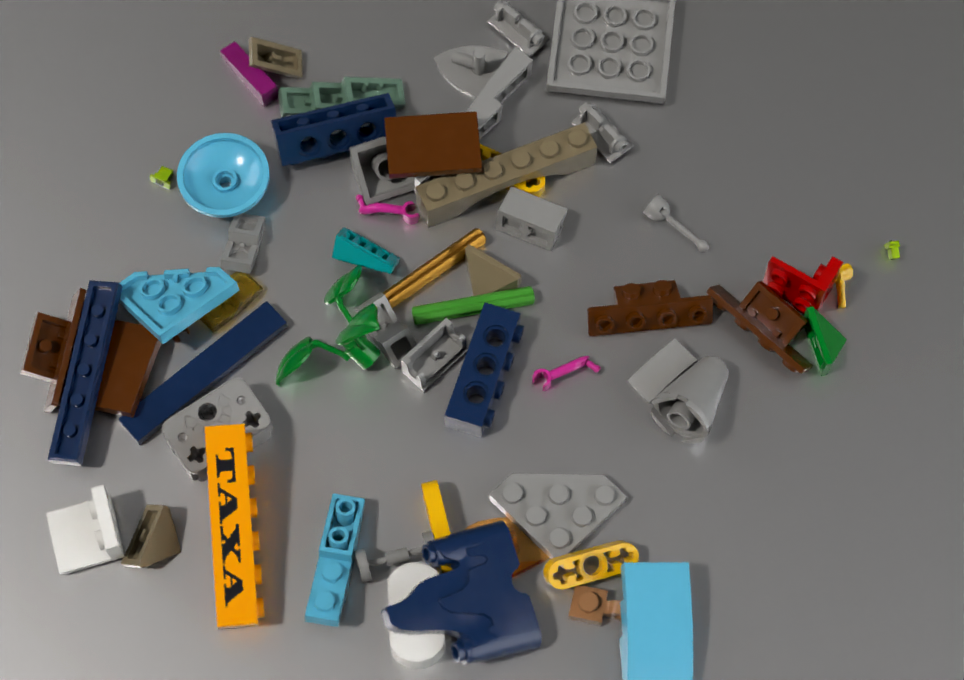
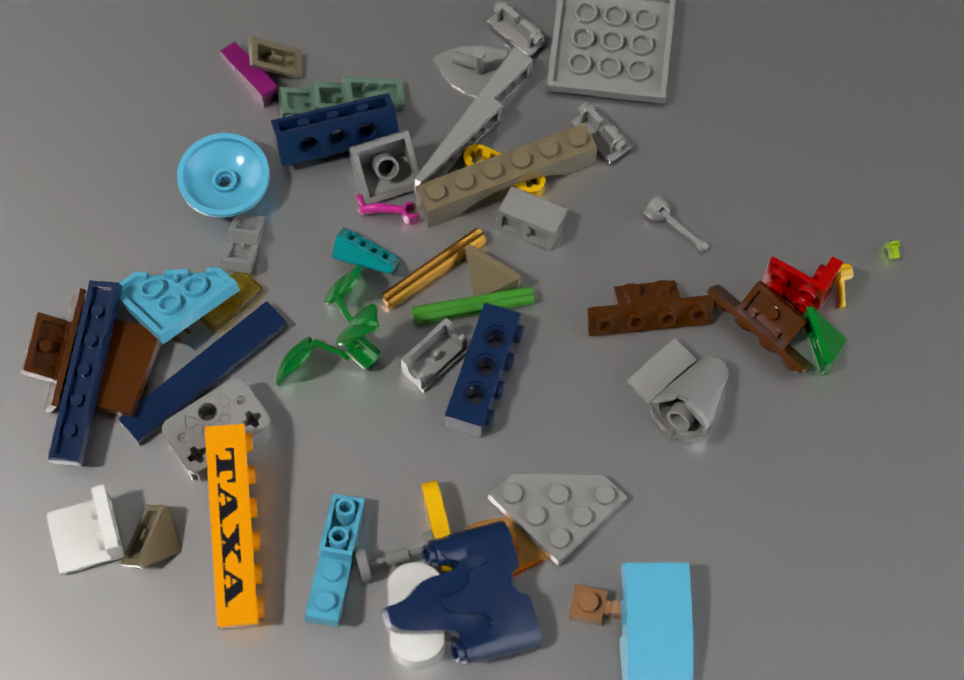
(162, 177): lime piece -> none
(394, 337): light grey slope -> none
(433, 144): reddish brown tile -> none
(563, 370): dark pink piece -> none
(570, 579): yellow beam -> none

